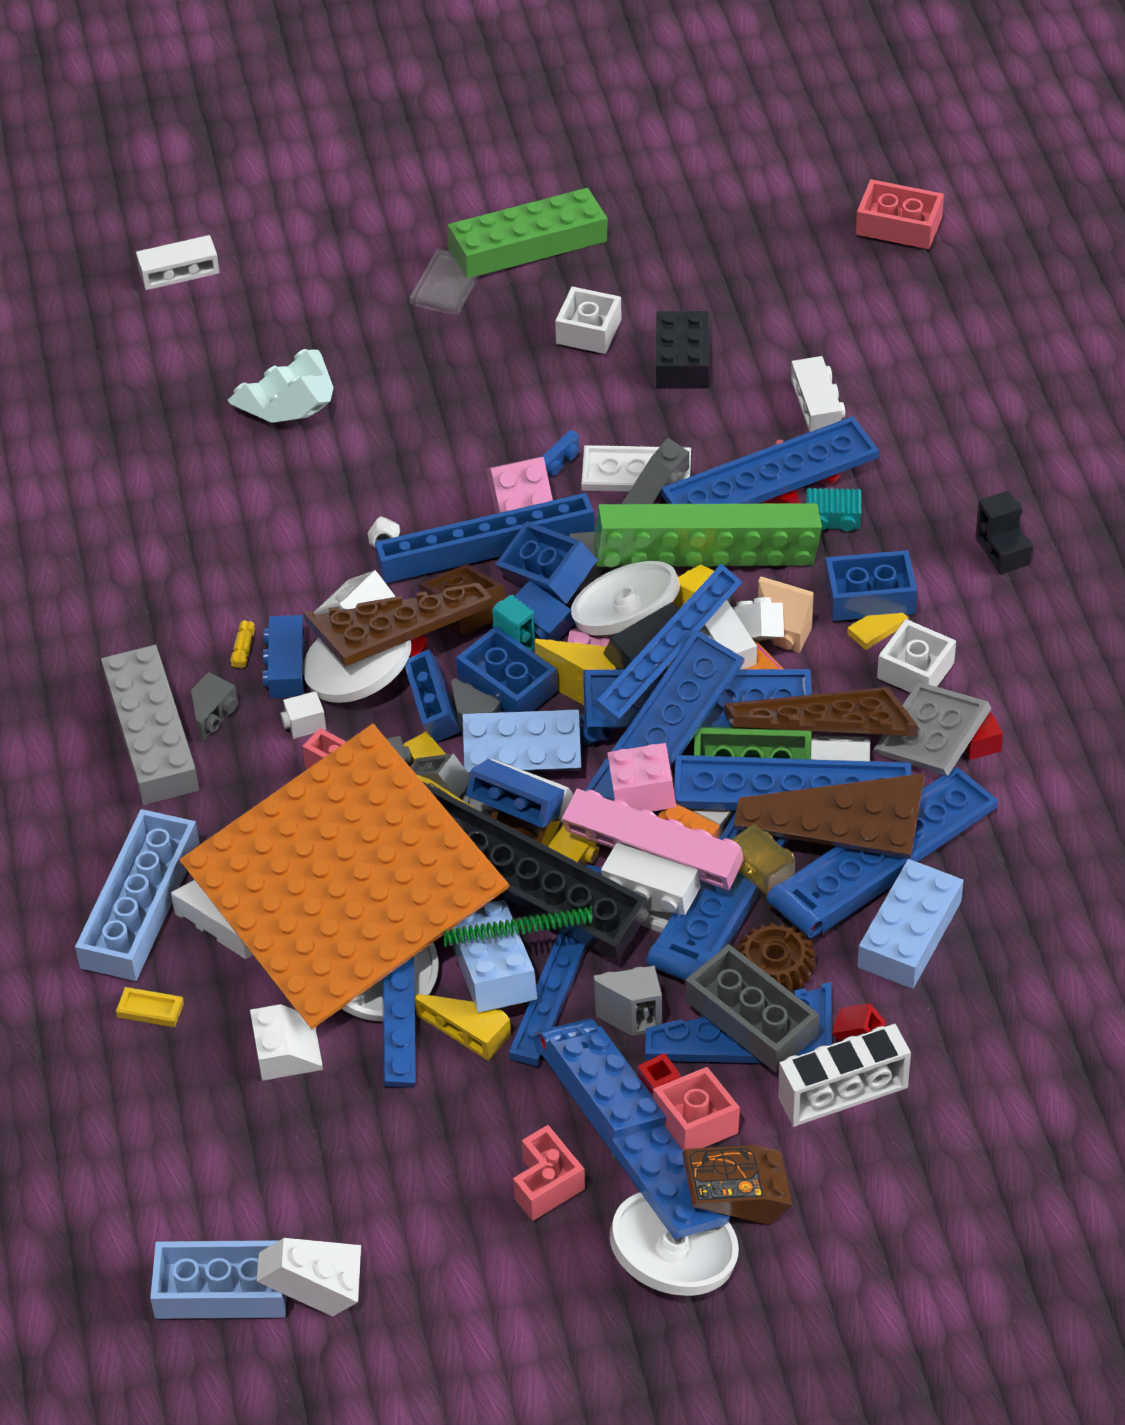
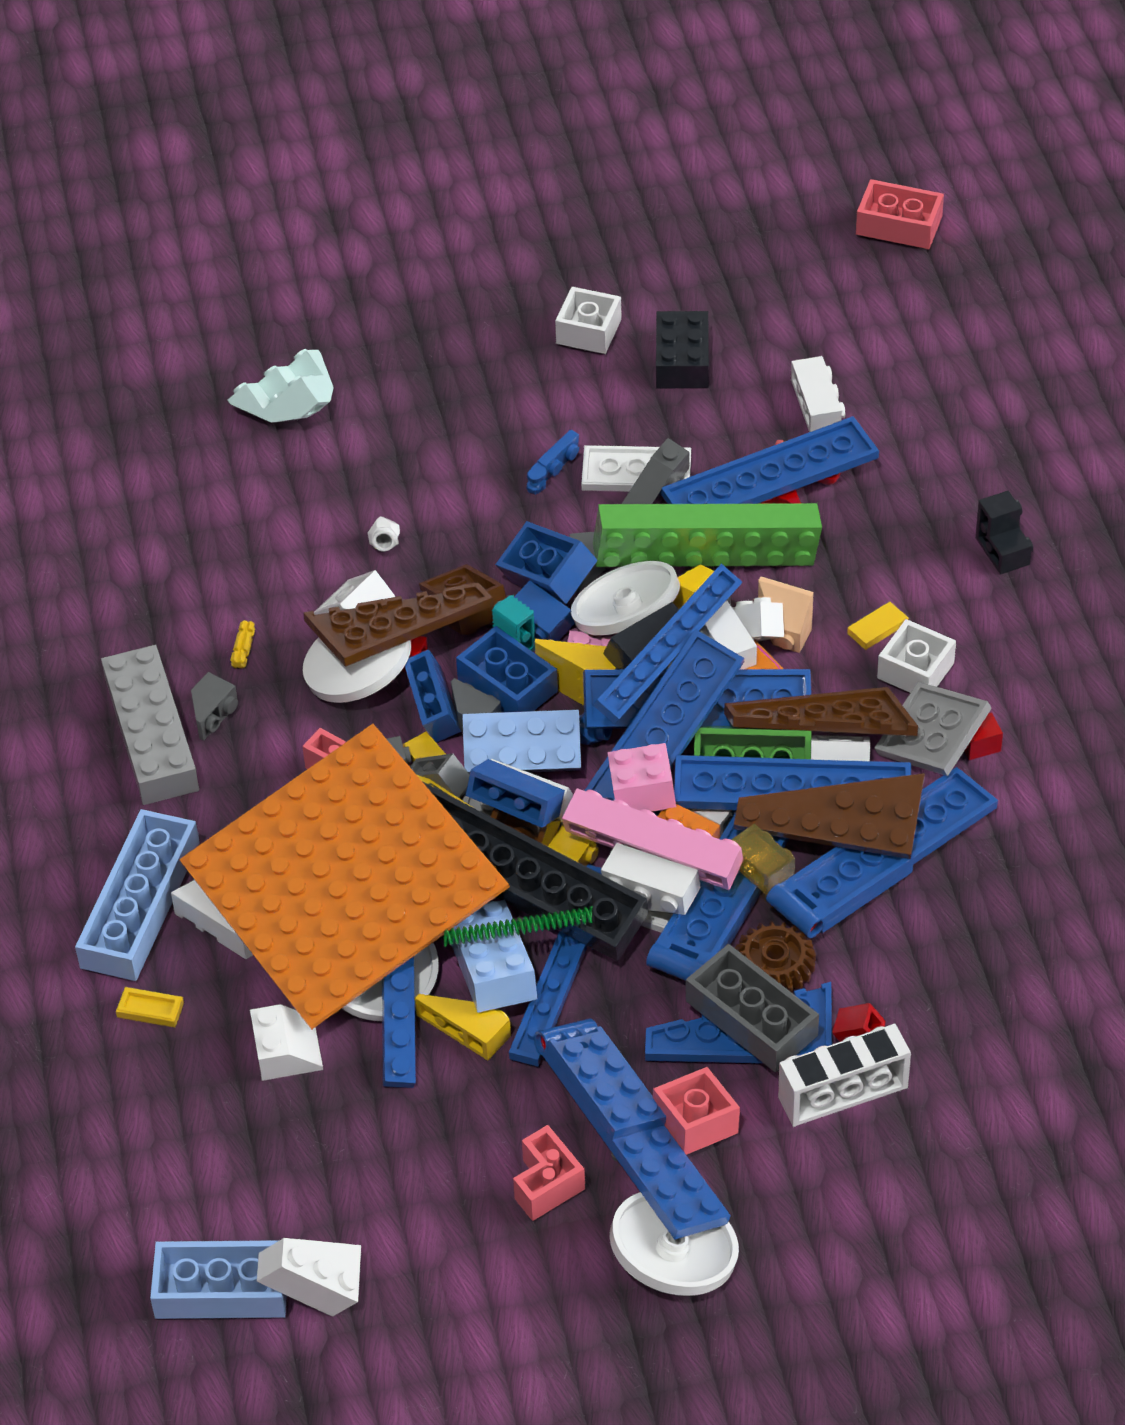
(177, 262): white brick -> none
(284, 656): blue brick -> none
(303, 715): white brick -> none
(443, 284): clear tile -> none
(477, 538): blue brick -> none
(519, 484): bright pink brick -> none
(527, 232): bright green brick -> none
(629, 999): light grey slope -> none
(657, 1072): red brick -> none
(738, 1181): reddish brown slope -> none
(837, 507): teal brick -> none
(870, 585): blue brick -> none
(910, 923): light blue brick -> none

